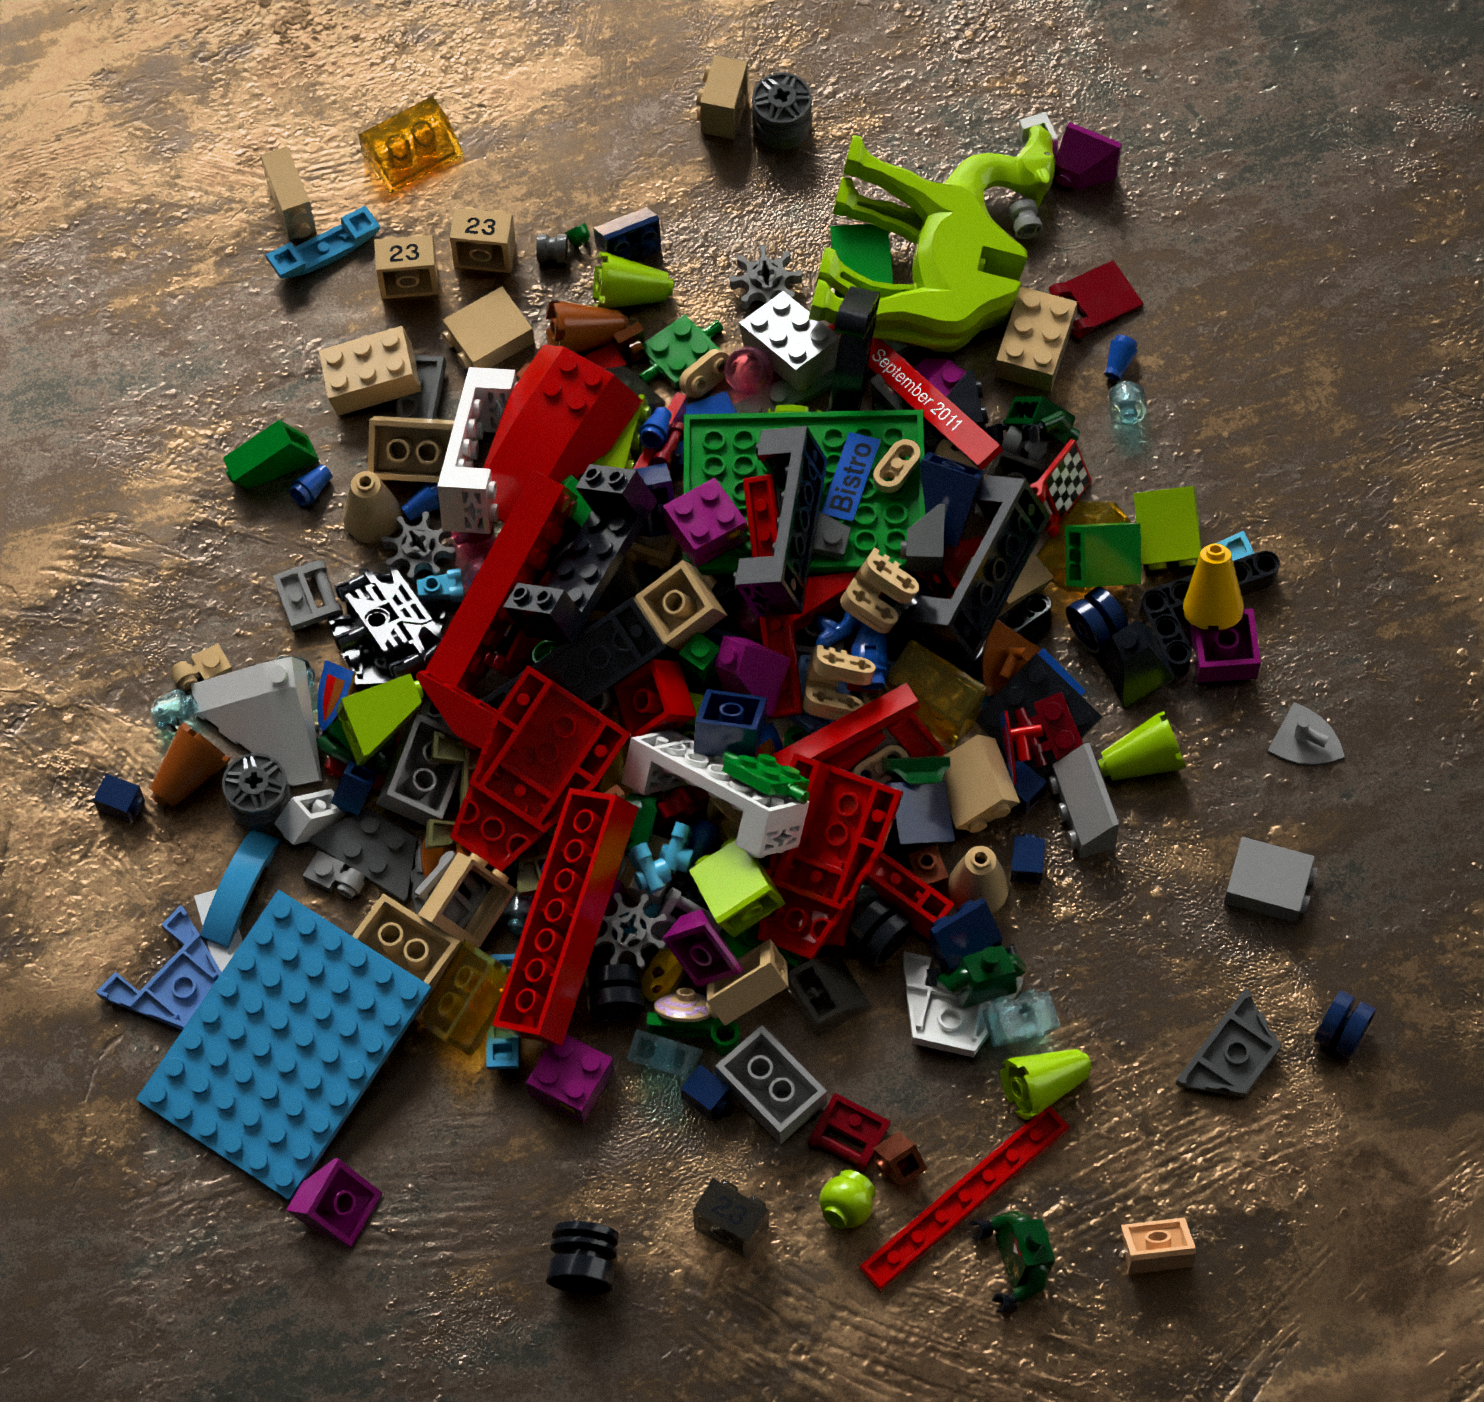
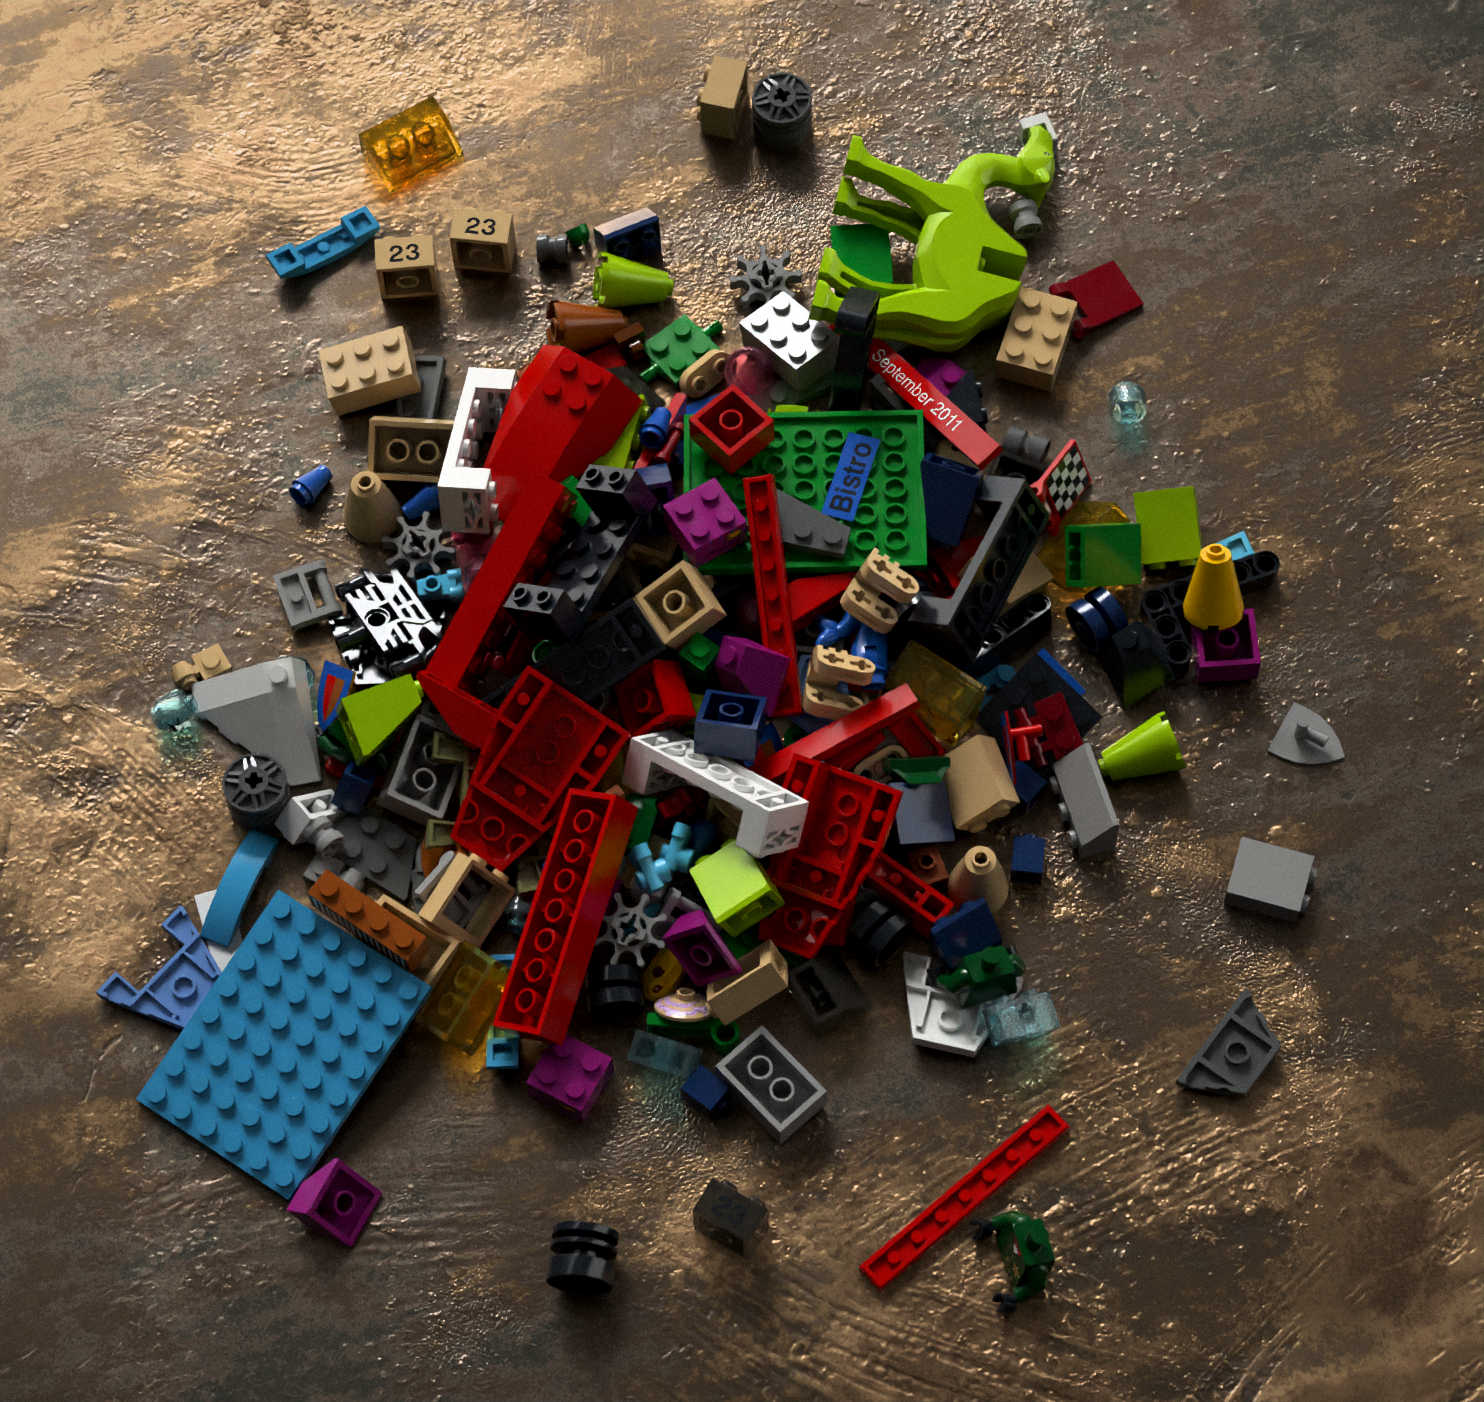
(119, 799): dark blue brick -> none
(185, 766): dark orange cone -> none
(269, 455): green slope -> none
(288, 193): tan brick -> none
(324, 837): none -> light grey wheel
(368, 921): none -> dark orange brick
(487, 330): tan brick -> none
(731, 429): none -> red brick
(767, 775): green plate -> none
(779, 582): black plate -> none
(847, 1199): lime piece -> none
(853, 1122): dark red plate -> none
(894, 467): tan plate -> none
(899, 1159): copper brick -> none
(925, 542): dark grey slope -> none
(1004, 656): dark orange shield -> none
(1036, 418): dark green torso -> none
(1042, 1079): lime cone -> none
(1086, 158): magenta slope -> none
(1120, 355): blue cone -> none
(1158, 1245): light nougat slope -> none
(1345, 1024): dark blue wheel -> none

